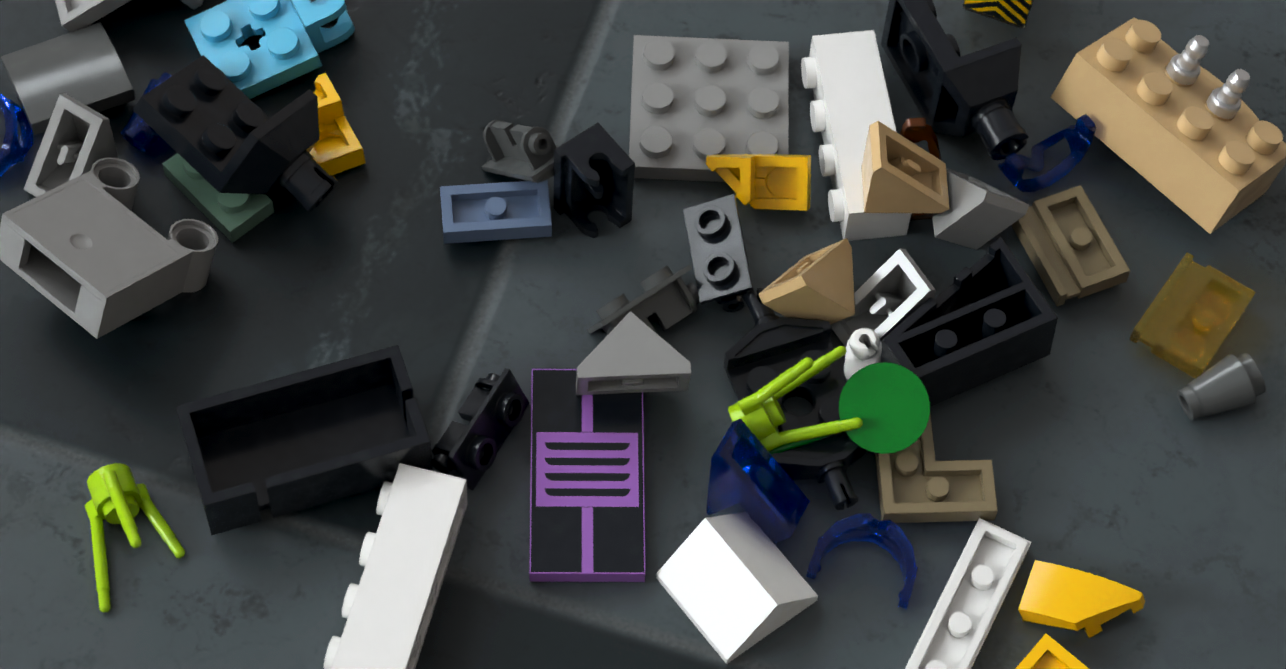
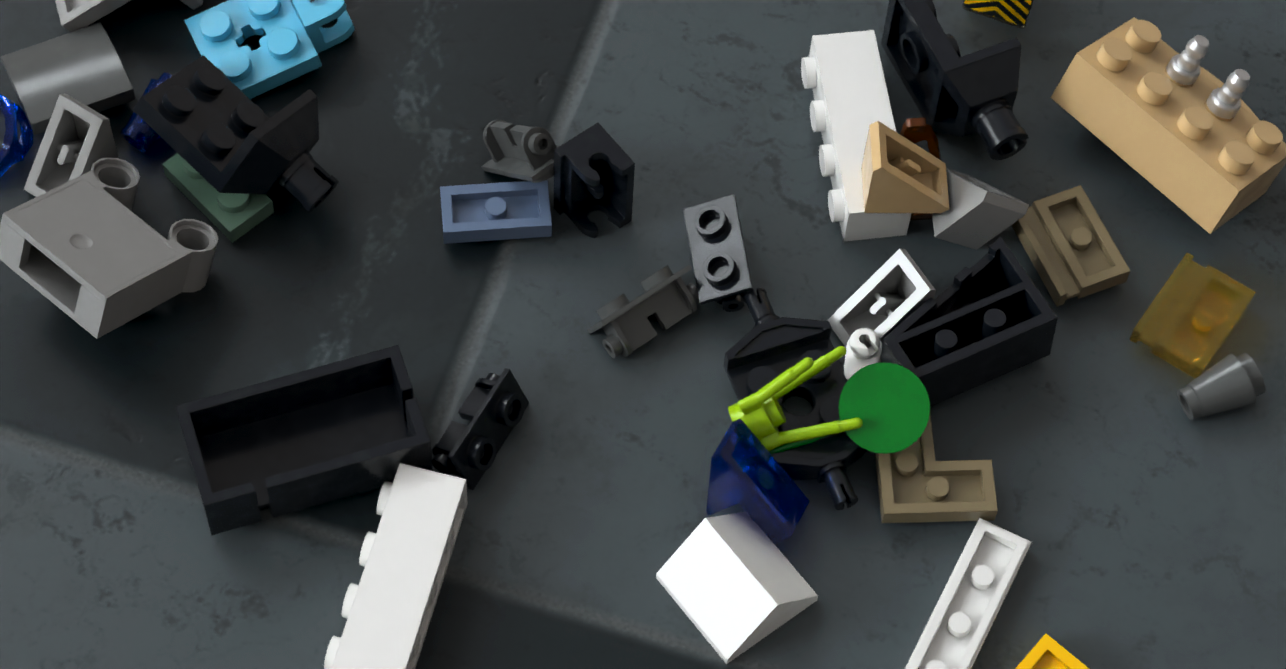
(118, 501): lime plant -> none
(337, 143): yellow slope -> none
(585, 483): black tile -> none
(632, 362): light grey slope -> none
(705, 101): light grey plate -> none
(766, 179): yellow slope -> none
(816, 286): tan slope -> none
(872, 531): clear blue helmet -> none
(1075, 598): yellow slope -> none
(1079, 140): clear blue helmet -> none

